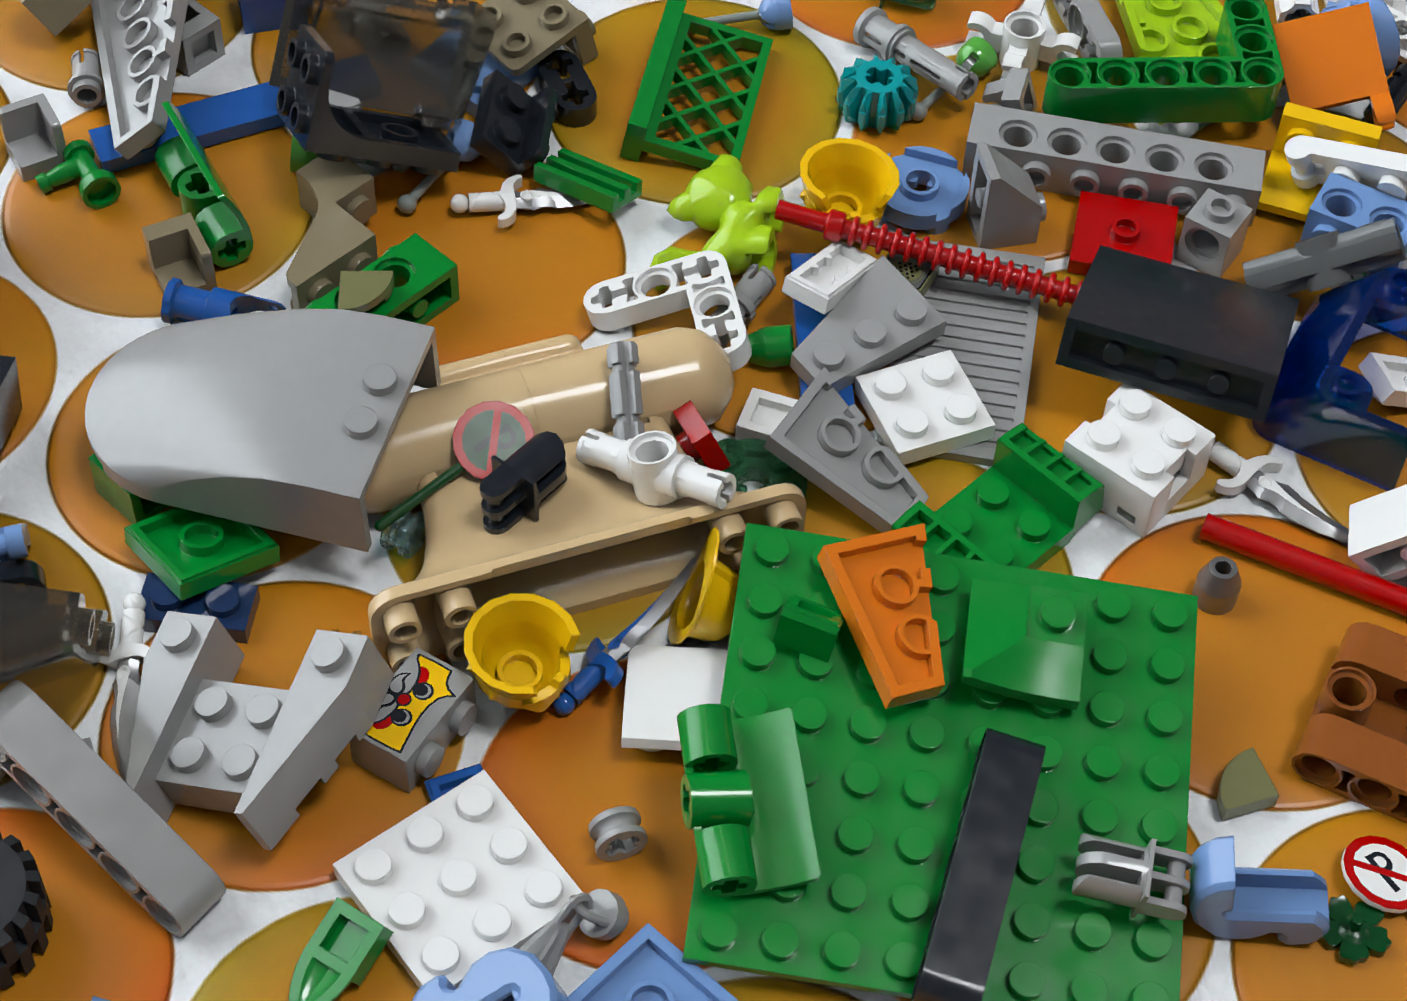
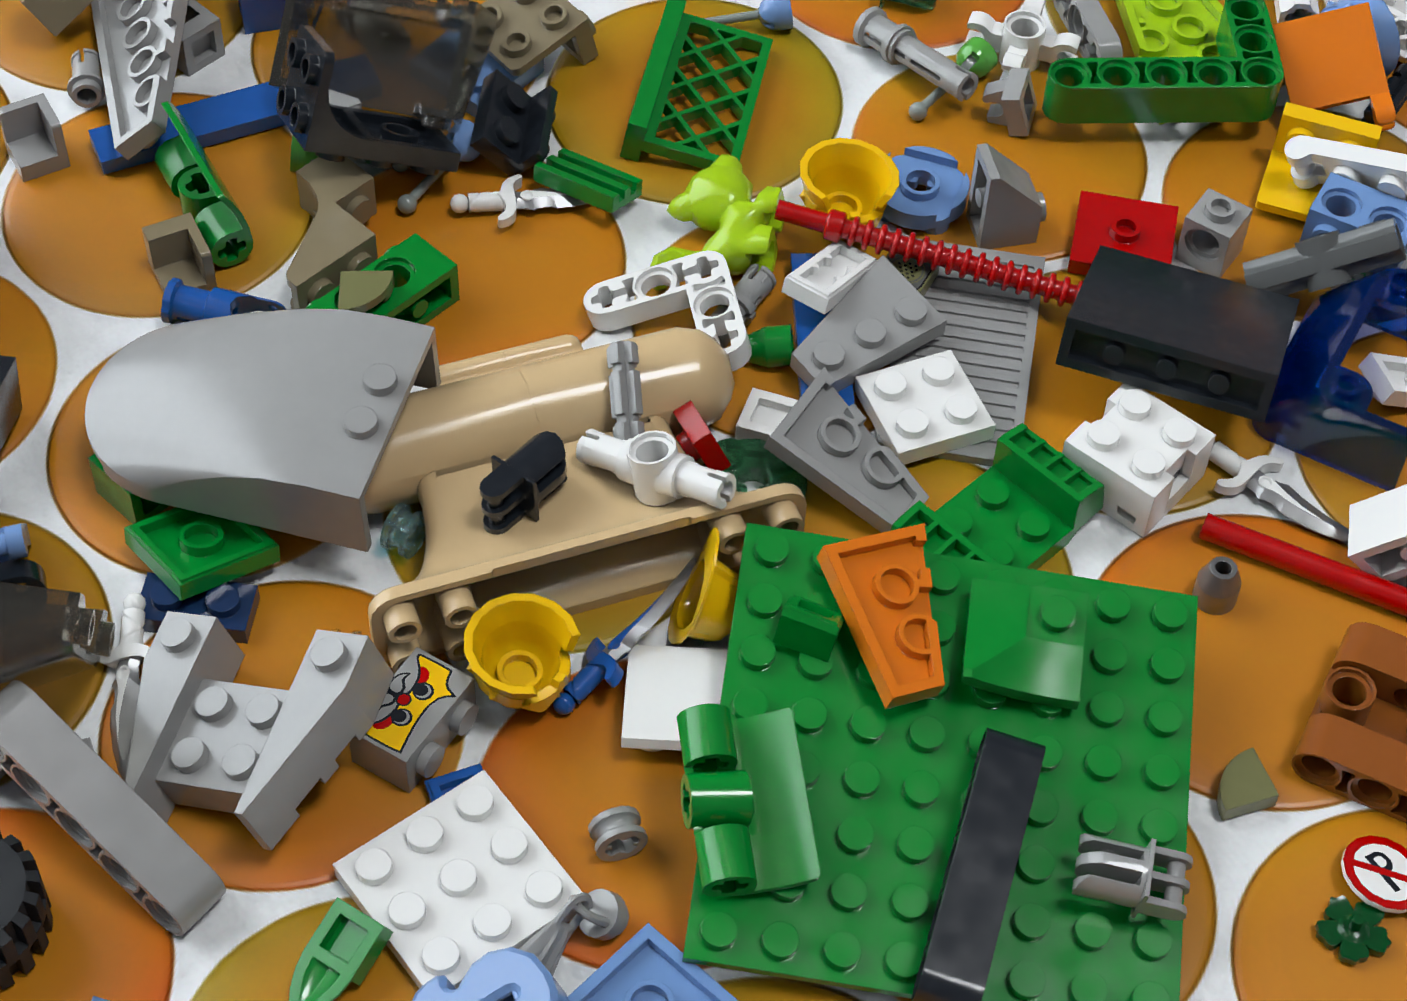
(97, 187): green piece -> none
(478, 435): piece -> none
(575, 86): black beam -> none
(877, 94): teal gear -> none
(1115, 160): light grey brick -> none
(1255, 900): medium blue animal -> none

